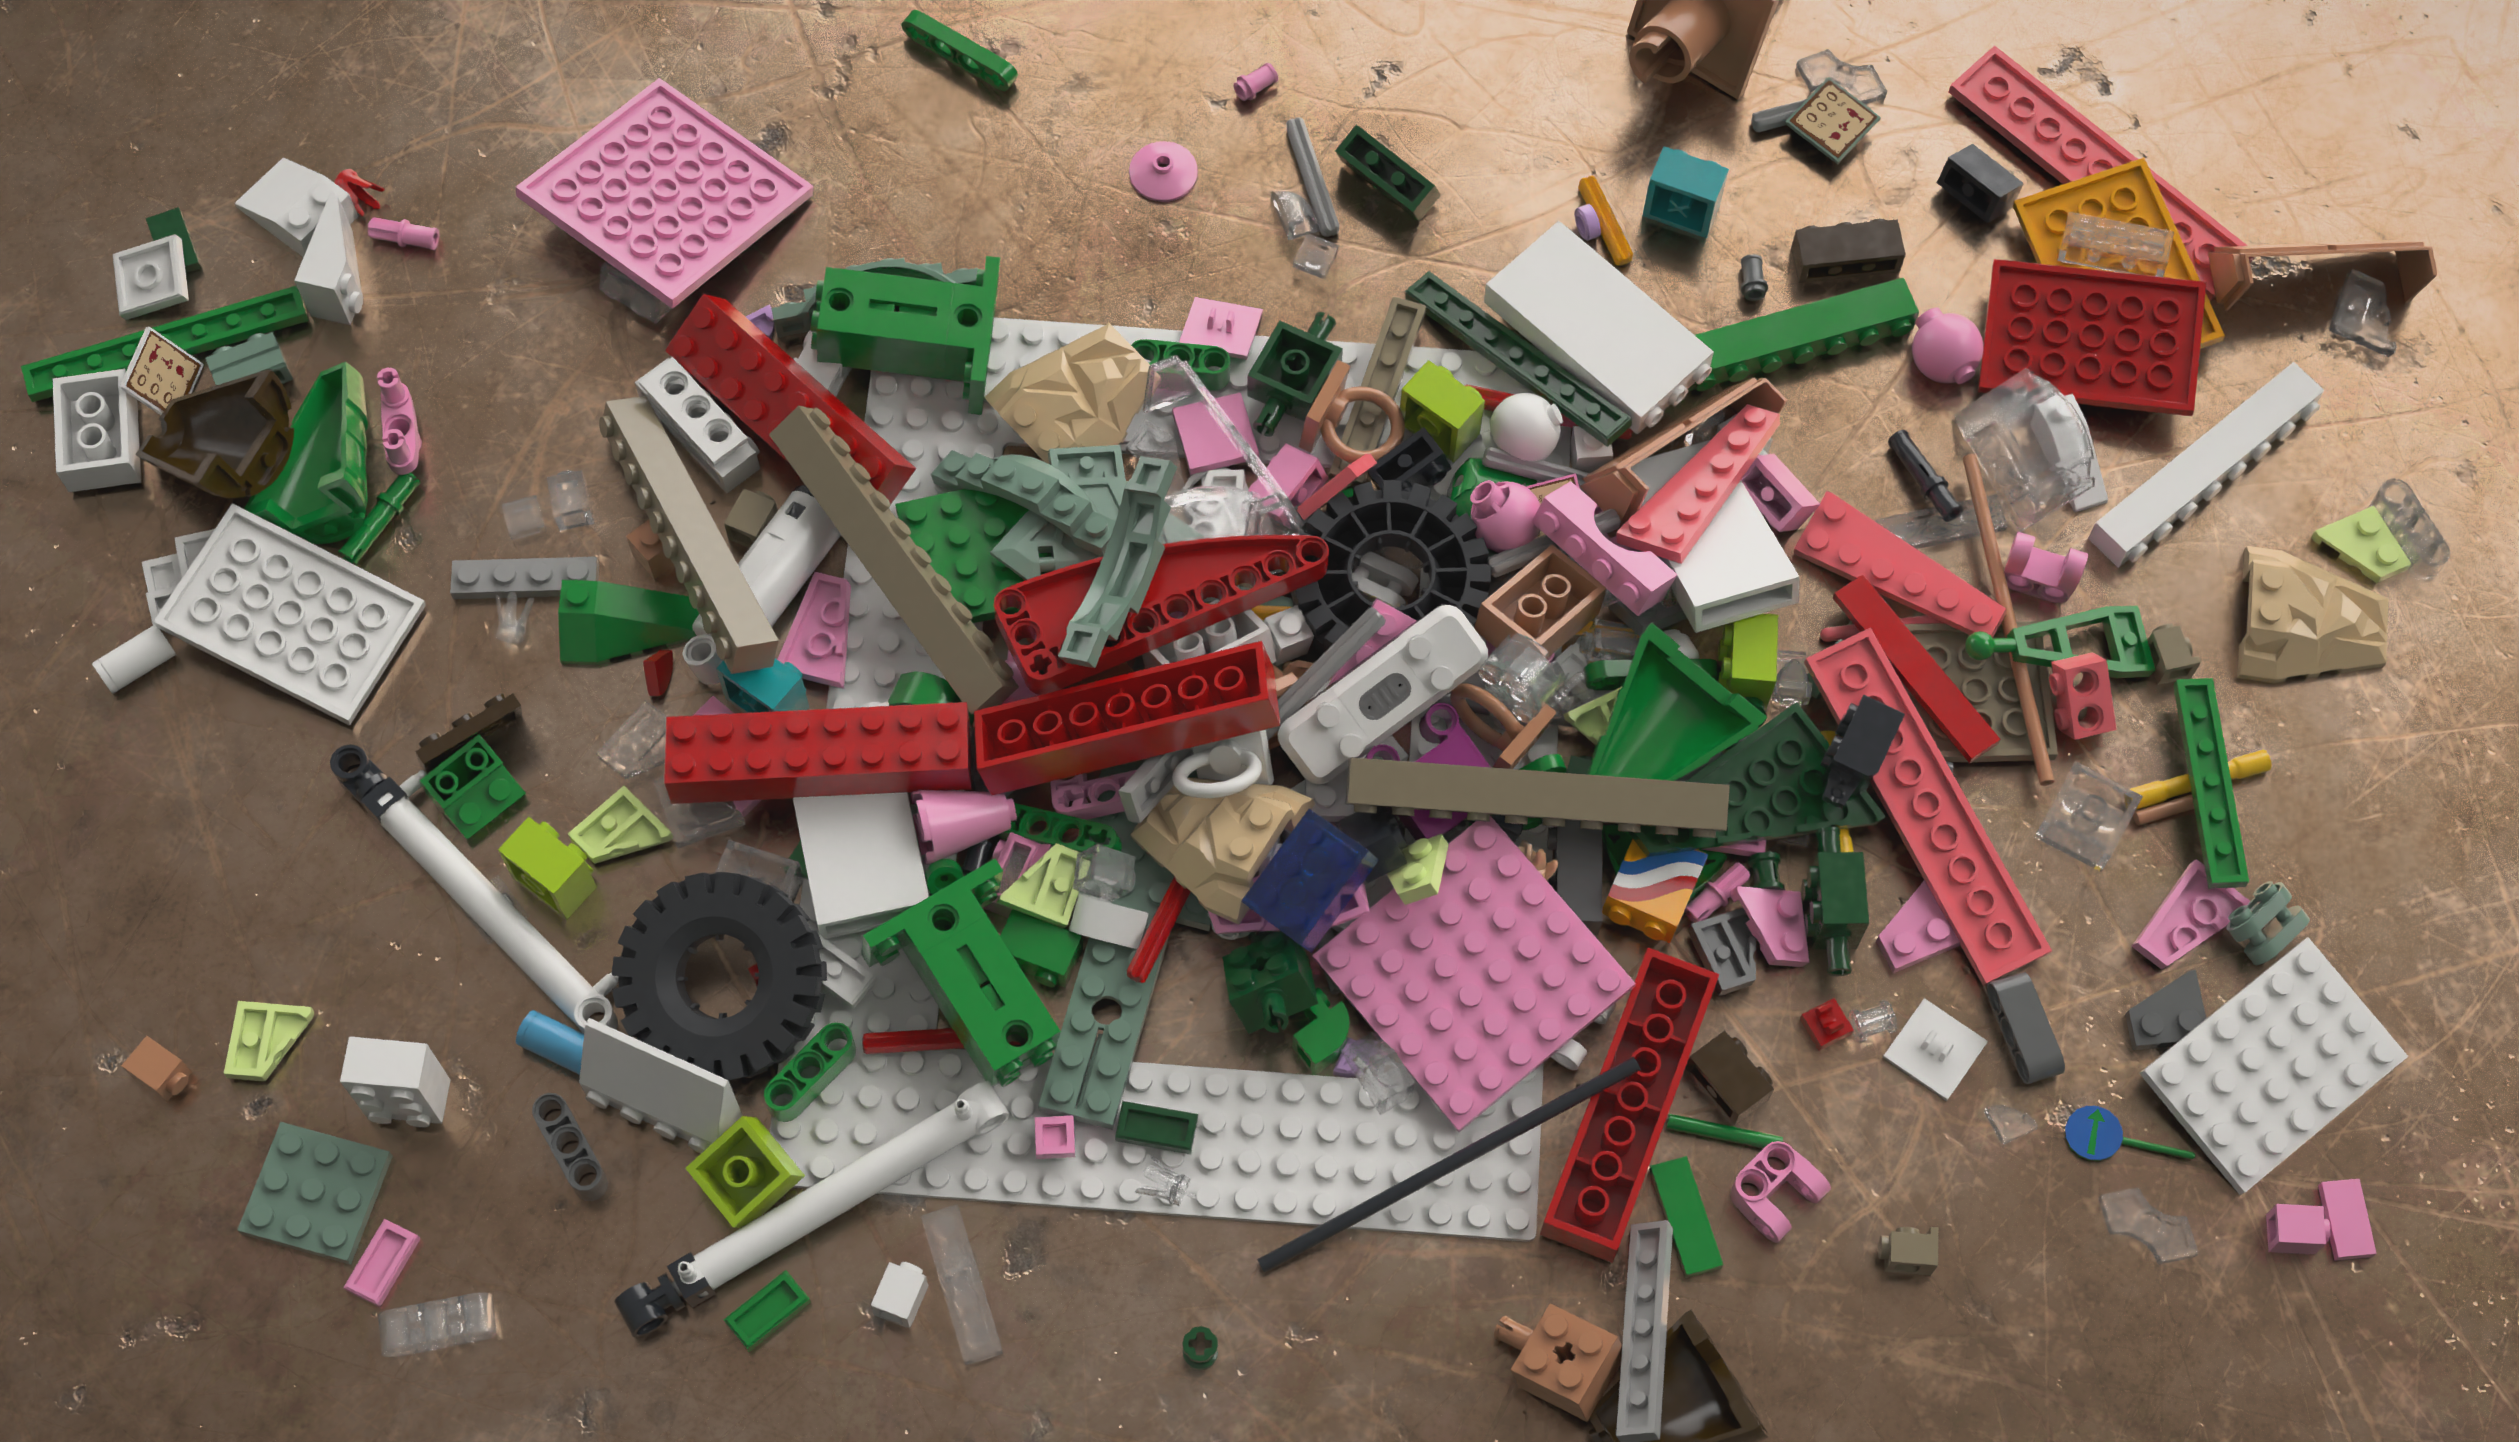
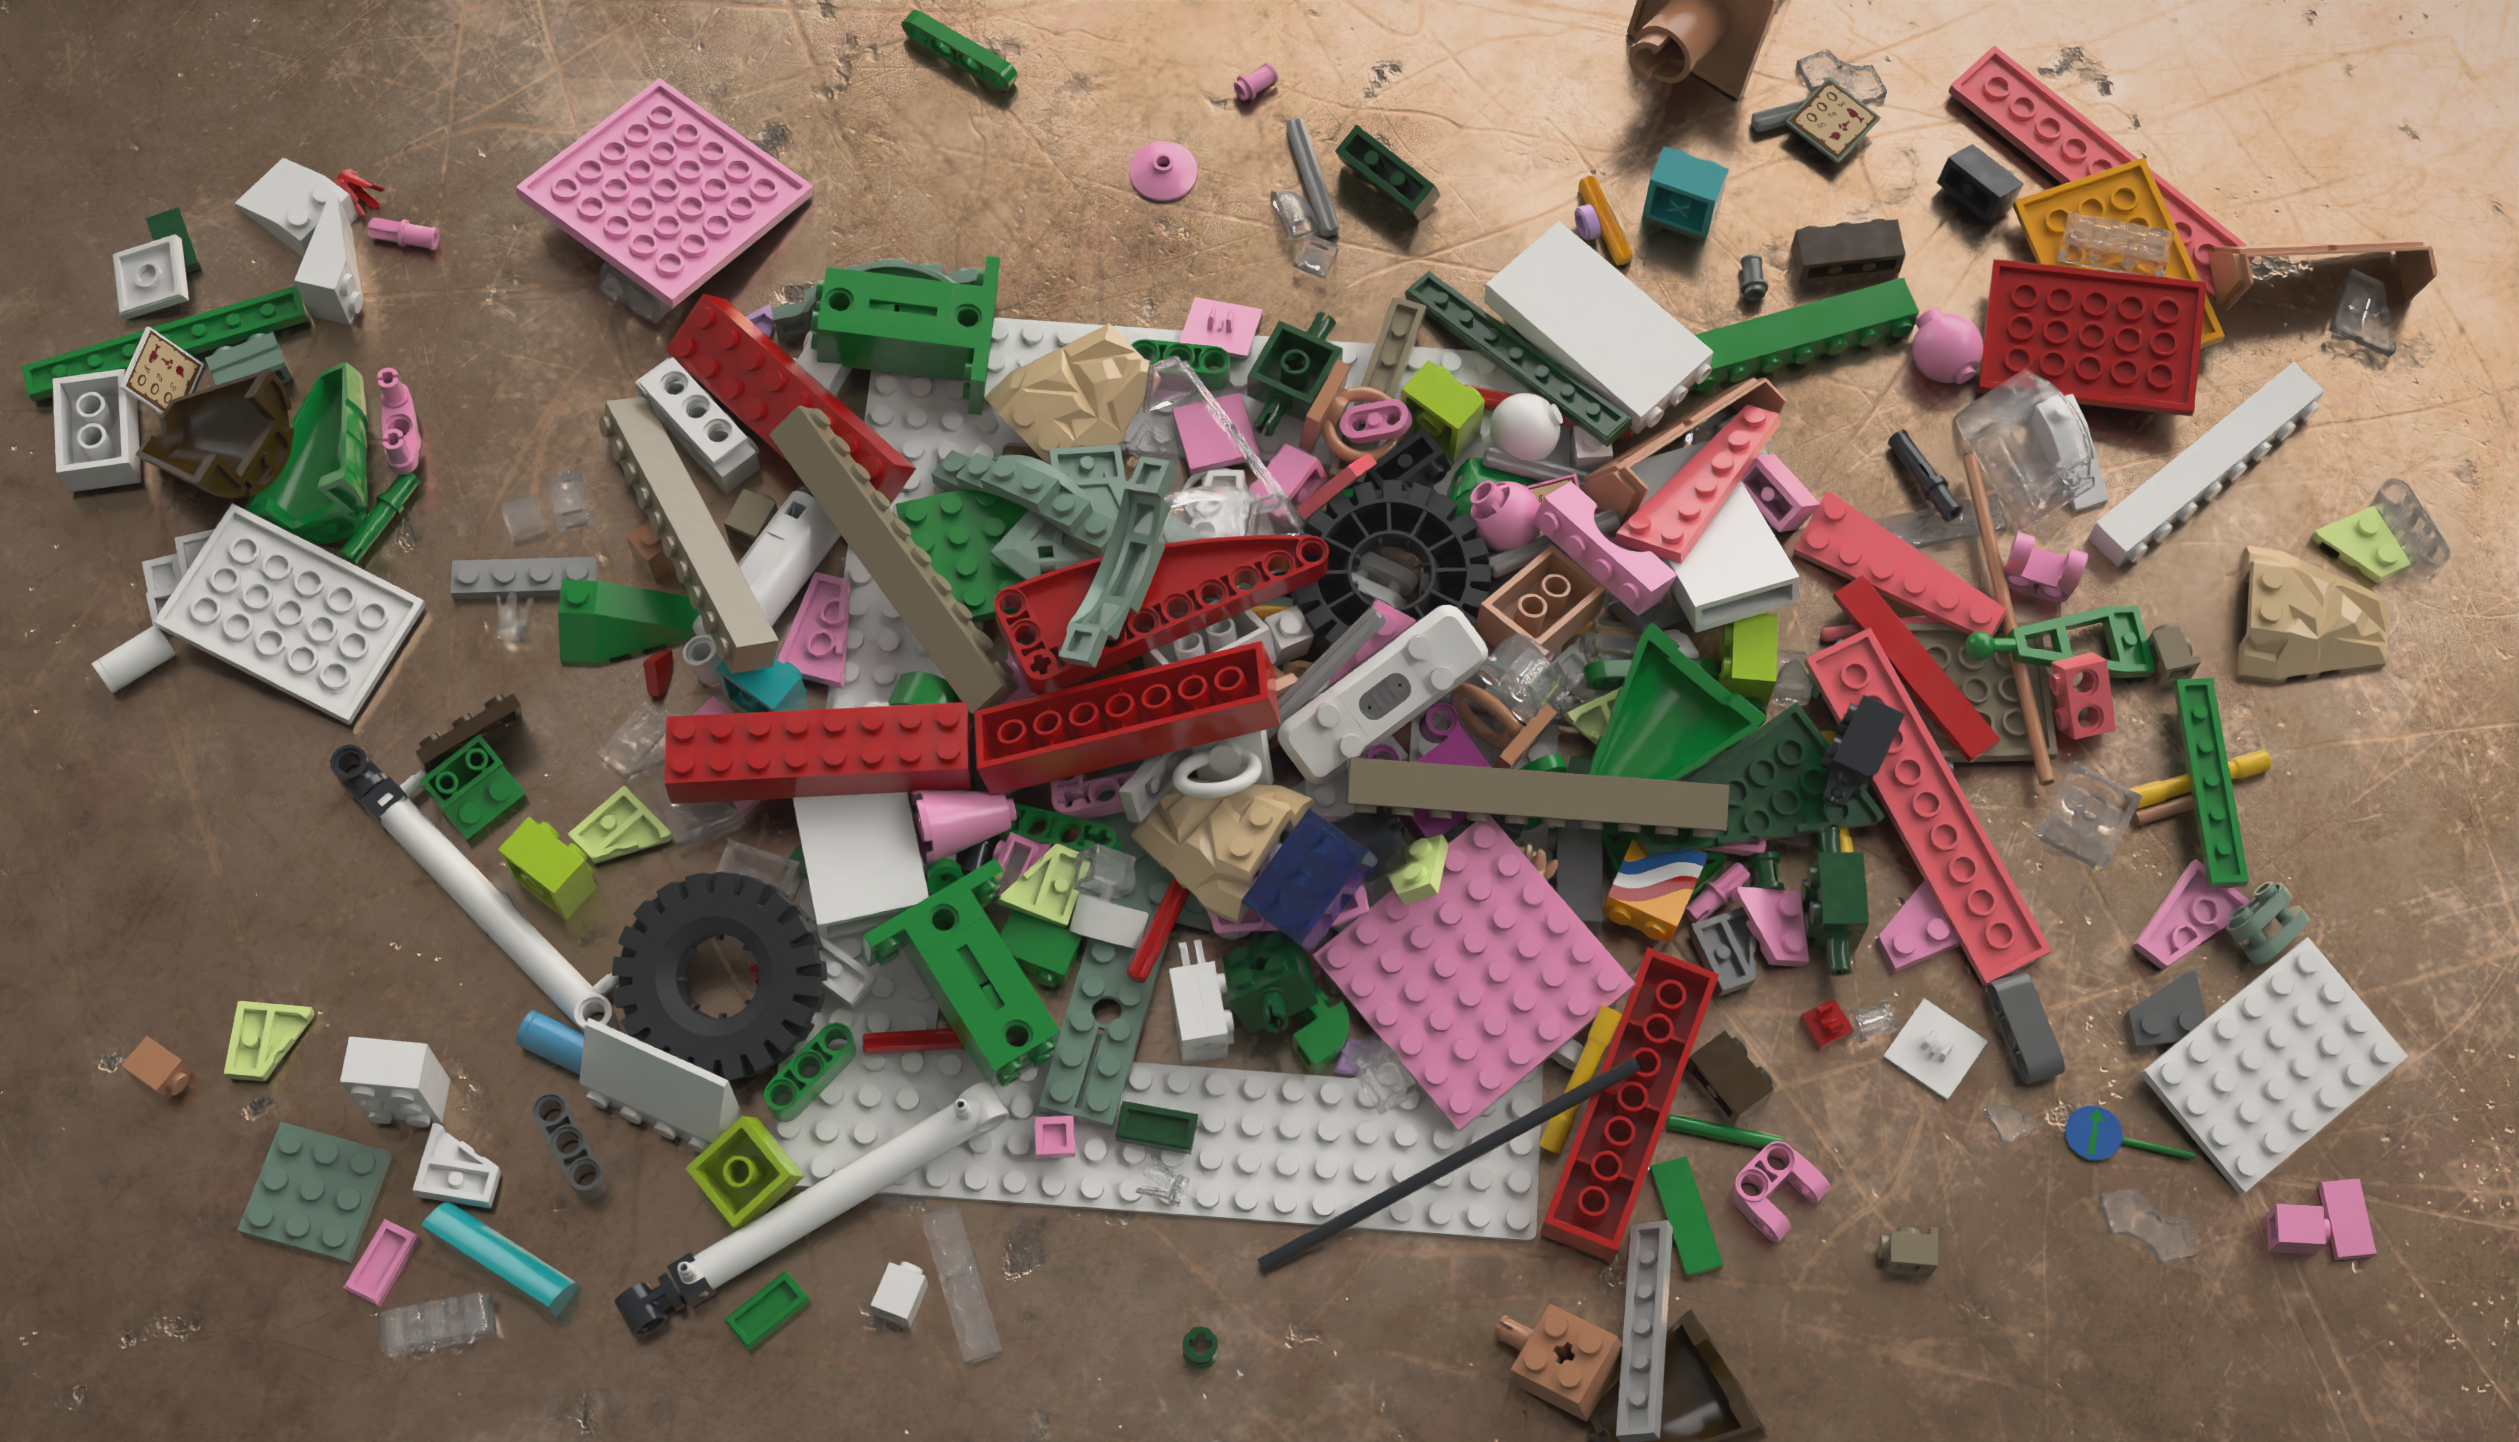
(455, 1172): none -> white wing
(500, 1258): none -> teal brick
(1198, 1006): none -> white brick
(1377, 419): none -> bright pink plate
(1598, 1039): none -> yellow piece

